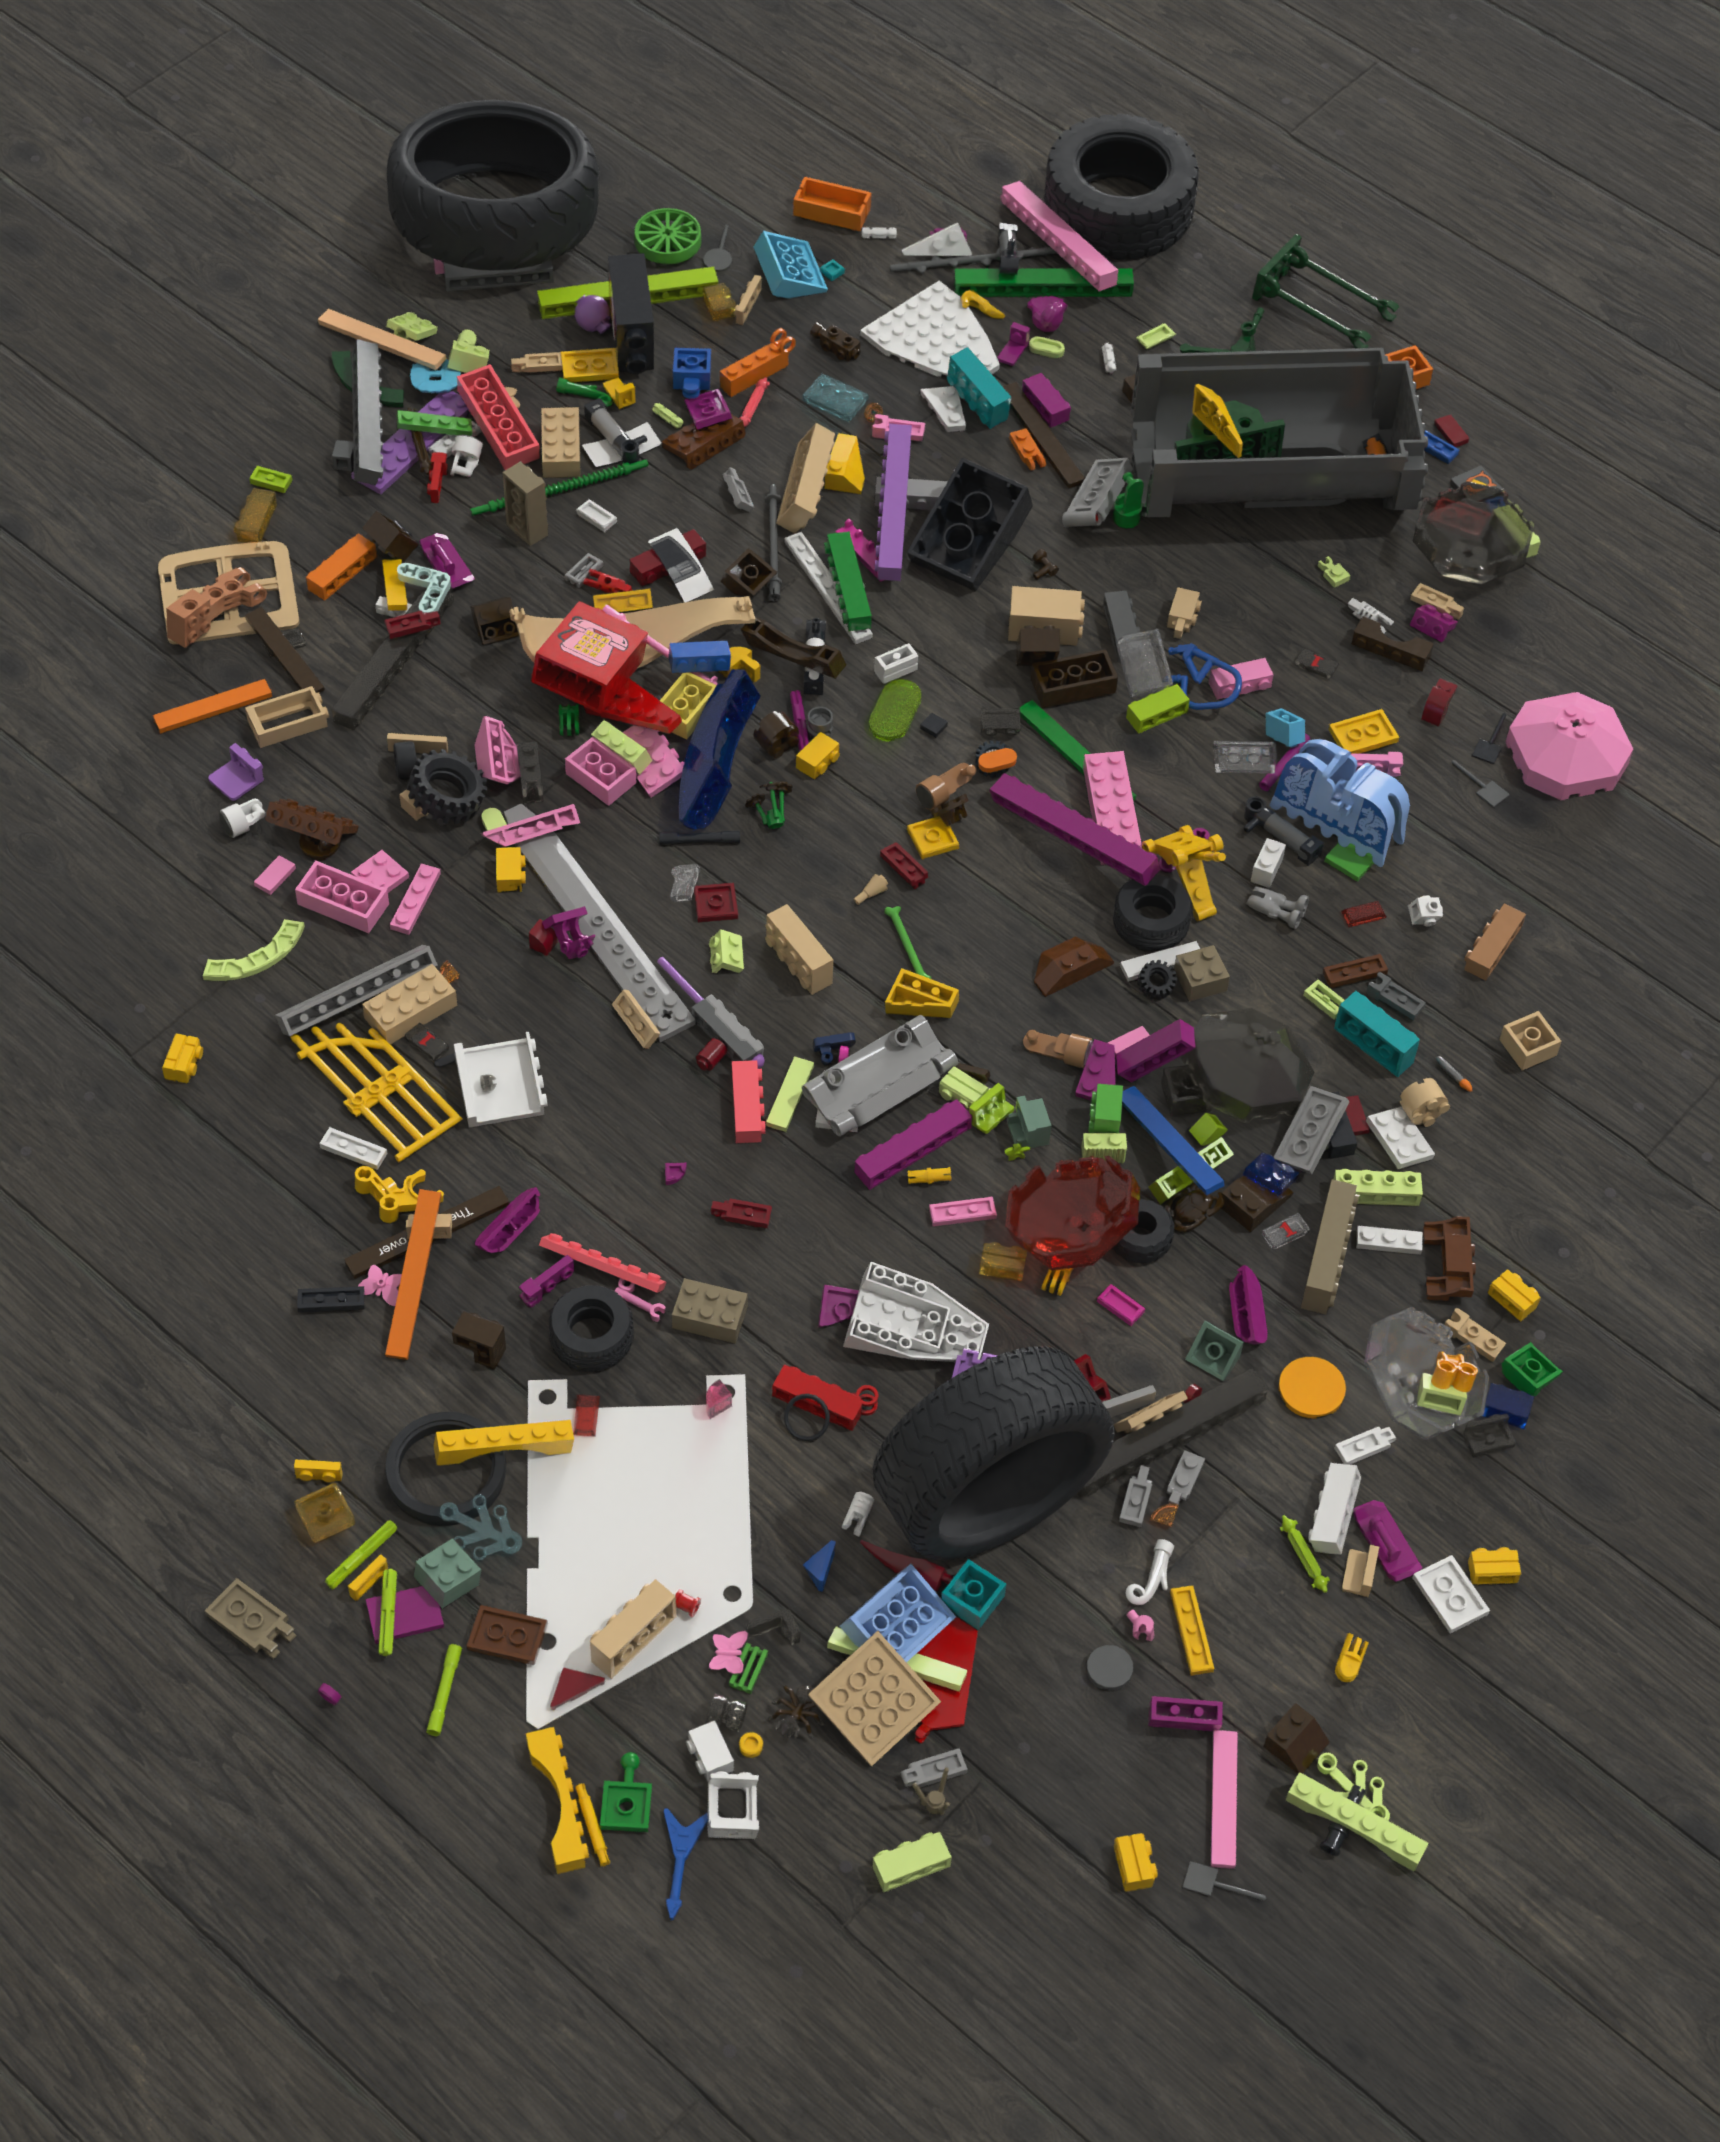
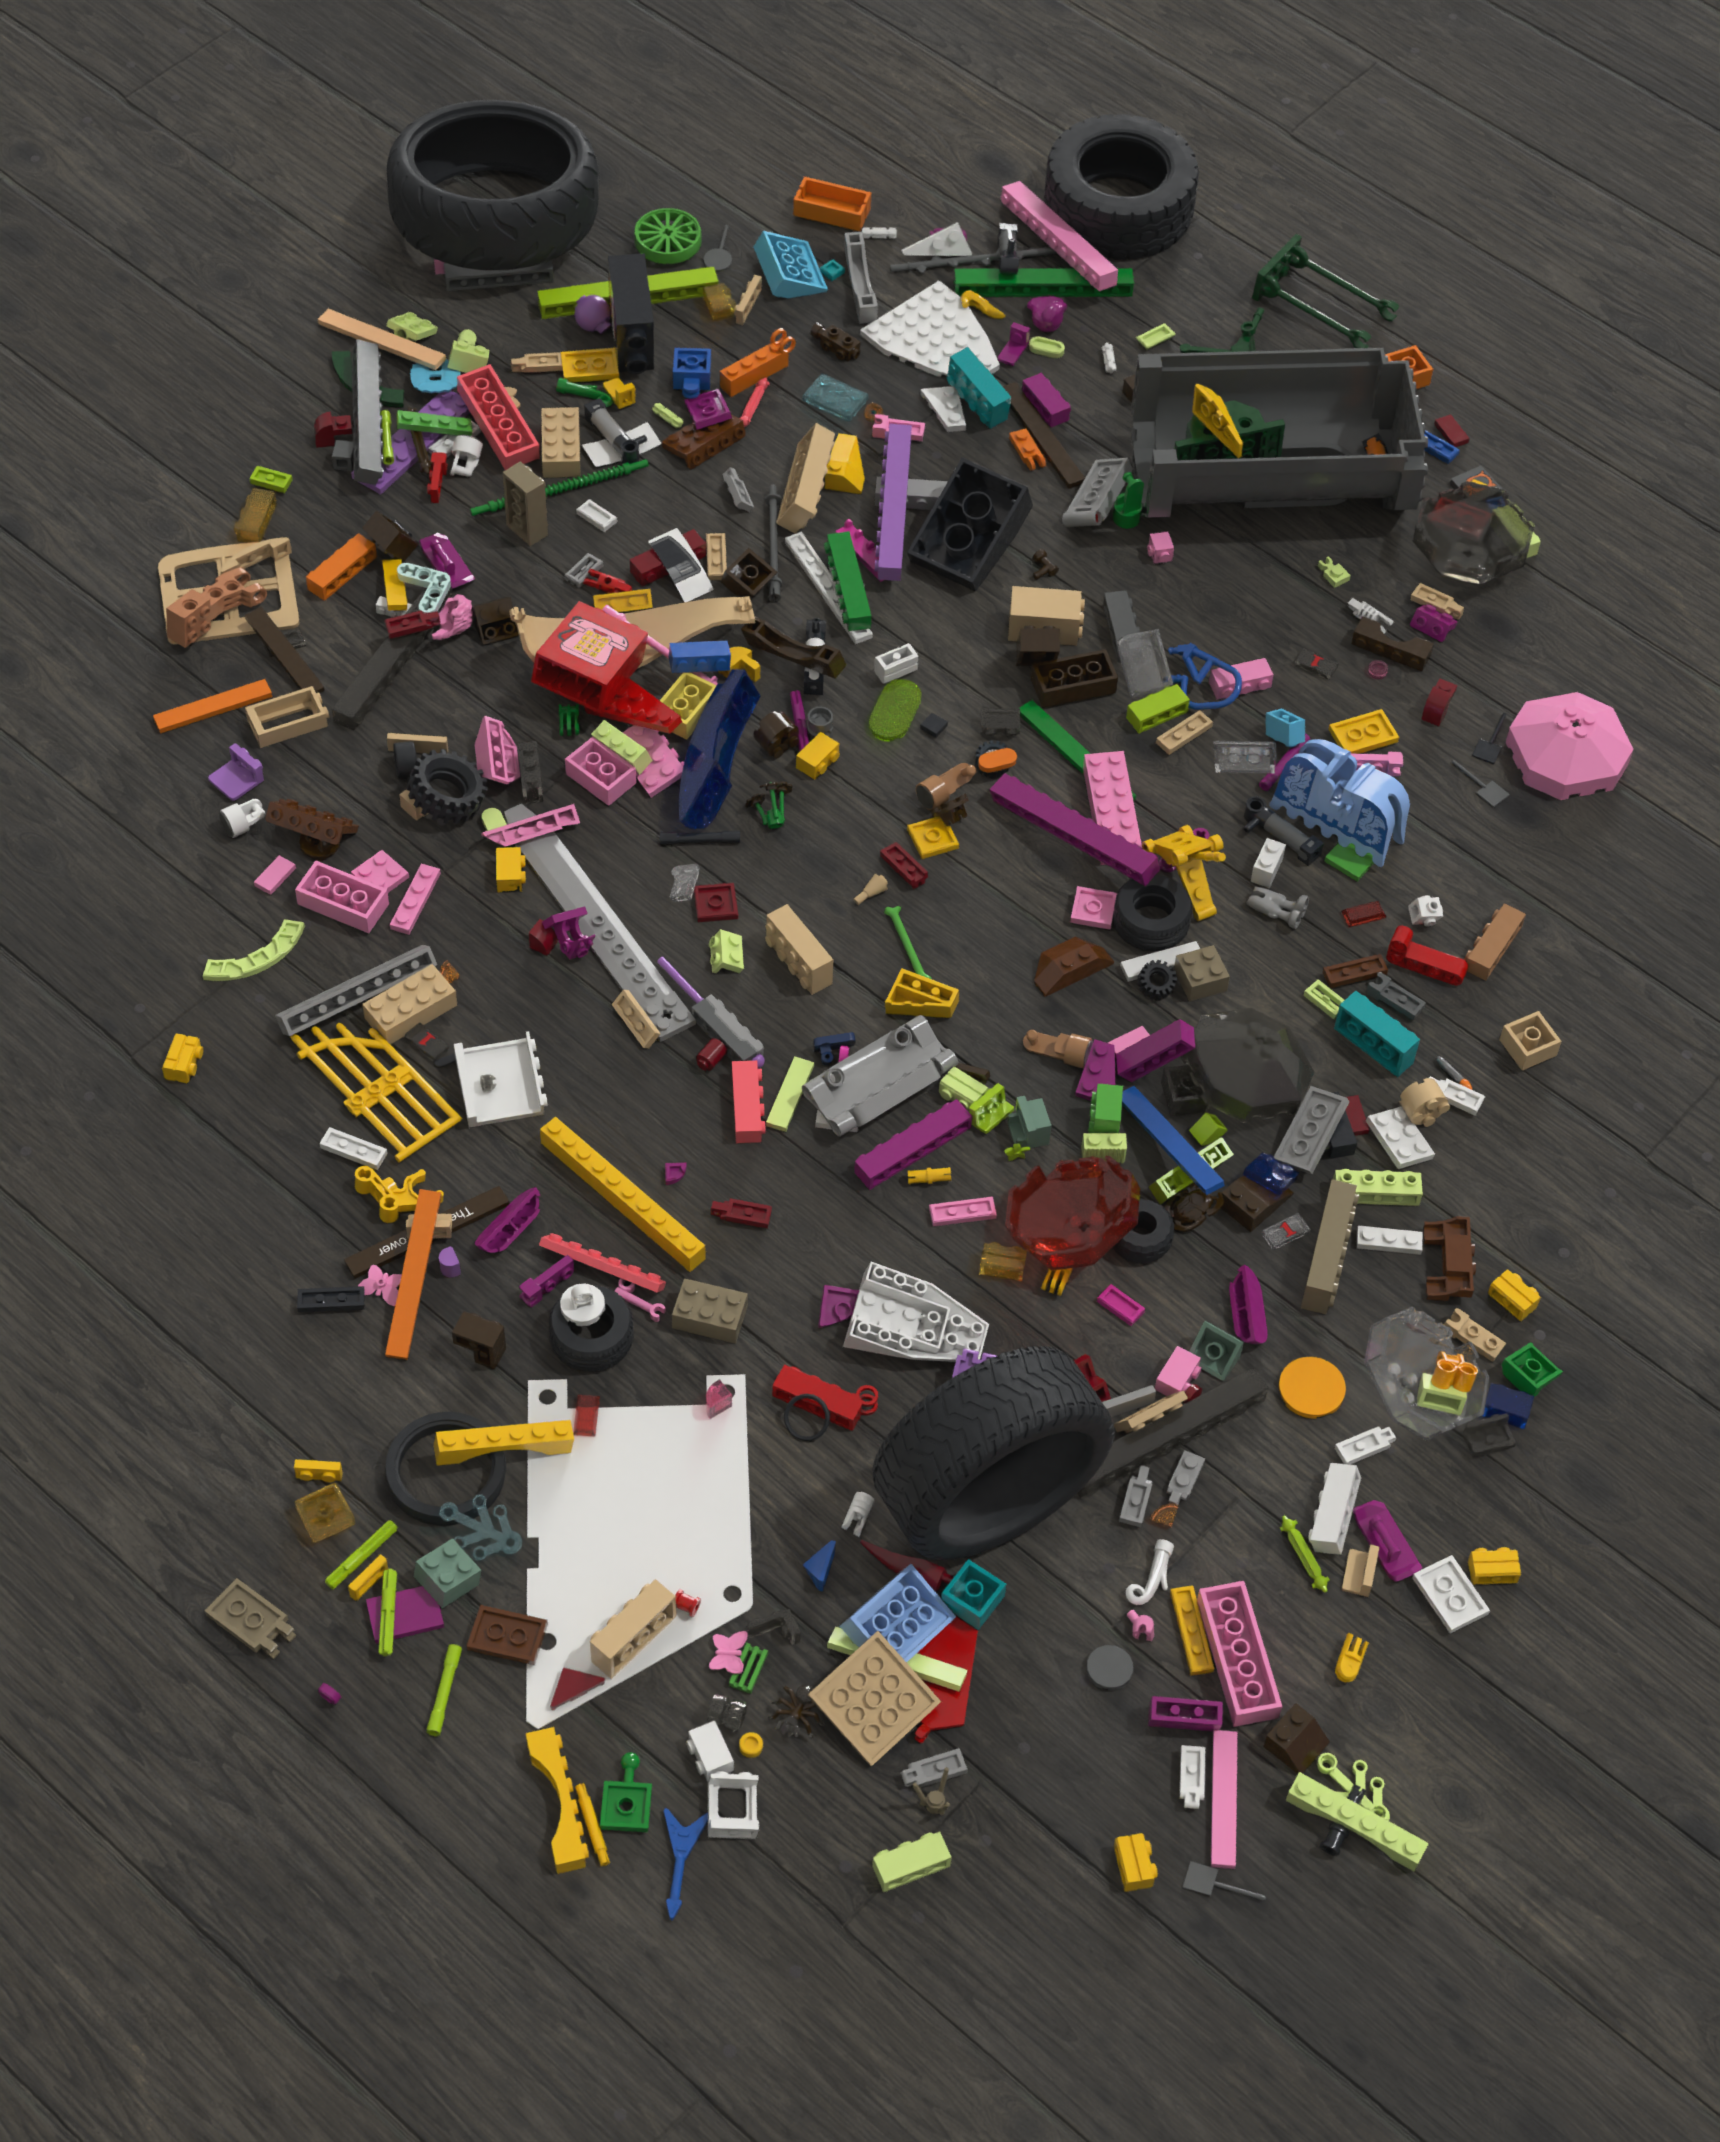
(257, 552): none -> tan slope
(327, 426): none -> dark red brick
(387, 451): none -> lime piece
(449, 1263): none -> medium lavender brick
(454, 617): none -> bright pink hair
(582, 1304): none -> white tile
(623, 1194): none -> yellow brick
(716, 555): none -> tan tile
(857, 266): none -> light grey arch
(1093, 907): none -> bright pink plate
(1160, 547): none -> bright pink brick
(1178, 1372): none -> bright pink brick
(1183, 611): tan hinge -> none
(1184, 732): none -> tan plate
(1192, 1775): none -> white hinge
(1239, 1653): none -> bright pink brick
(1378, 669): none -> clear pink tile
(1424, 959): none -> red beam
(1461, 1096): none -> white hinge

